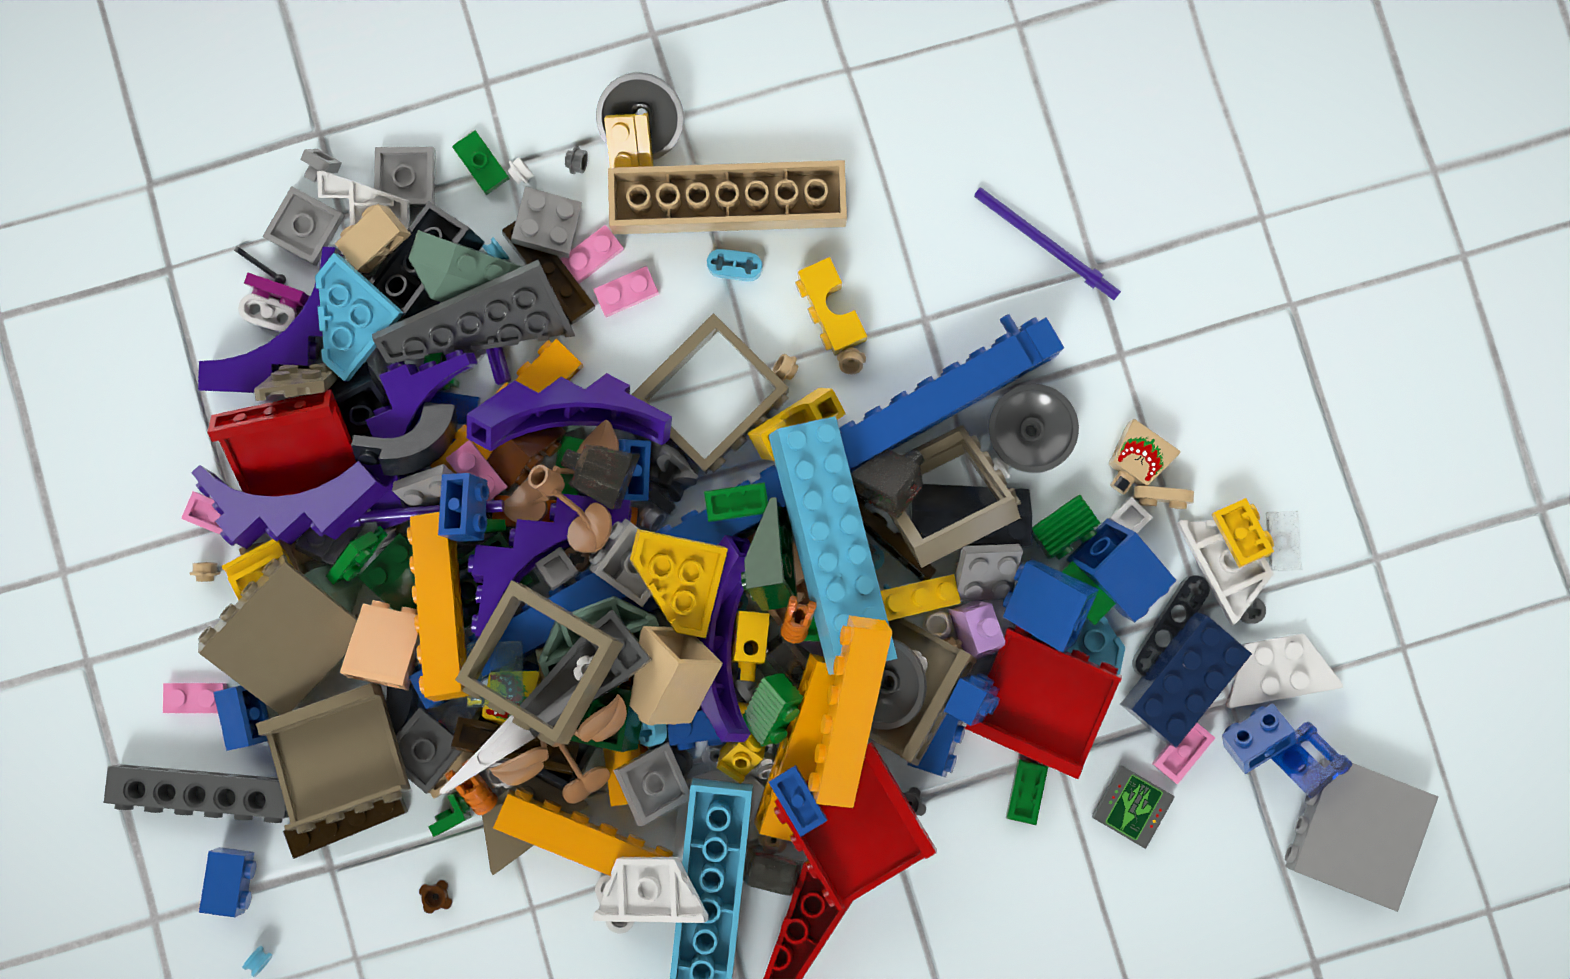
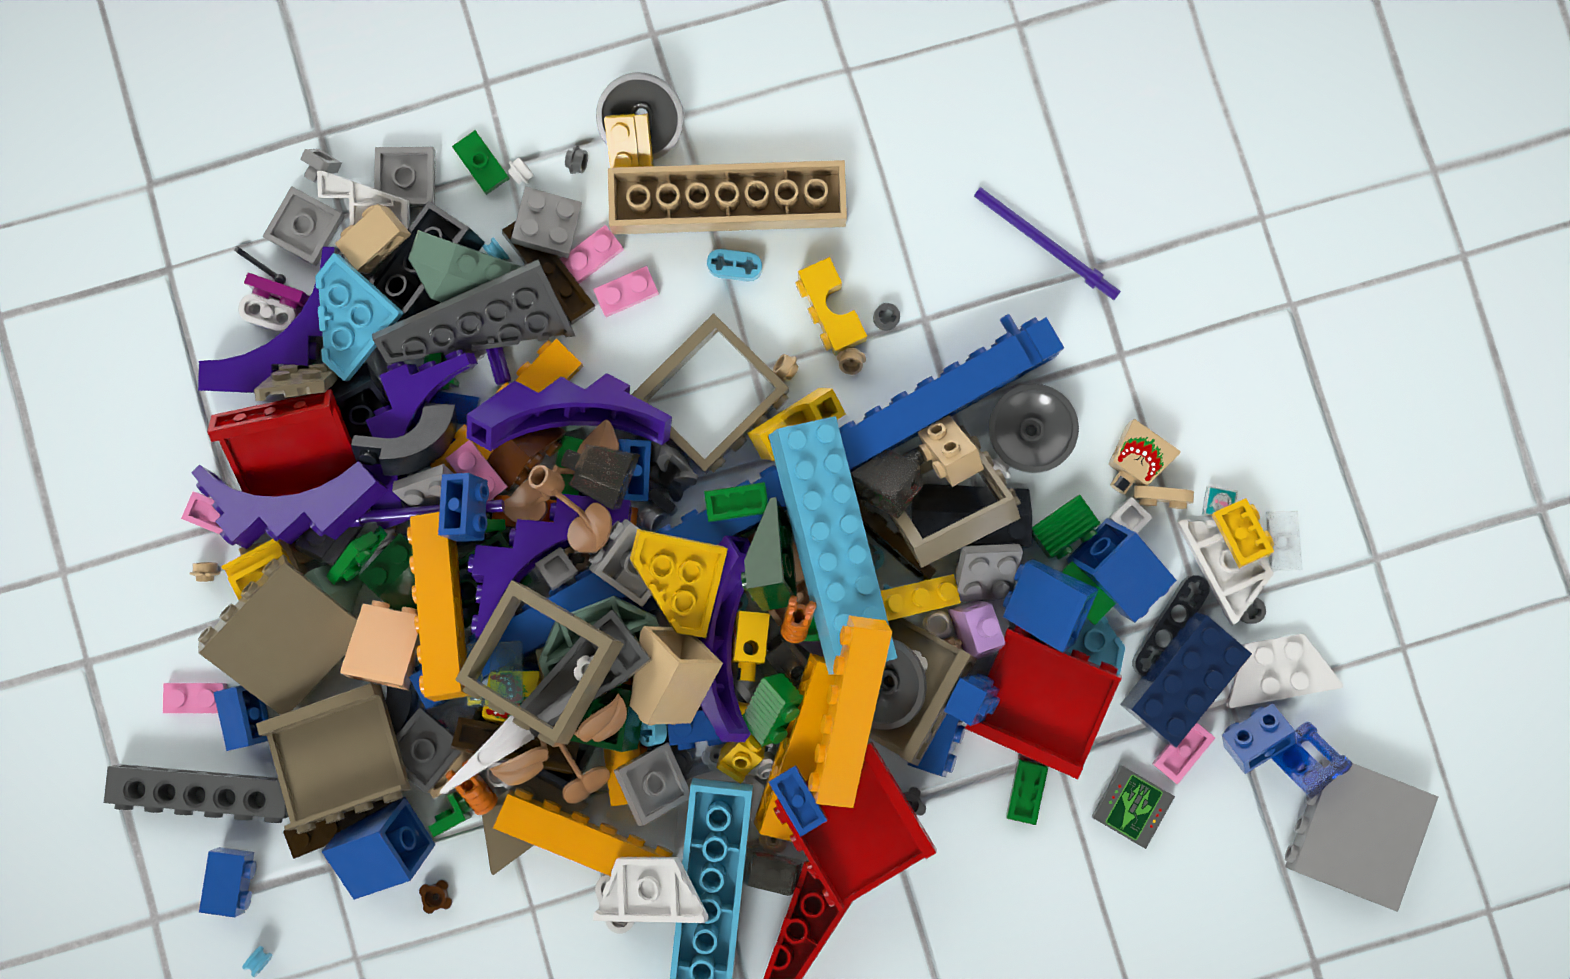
(380, 850): none -> blue slope
(883, 308): none -> dark grey bush
(950, 451): none -> tan brick
(1217, 498): none -> tile

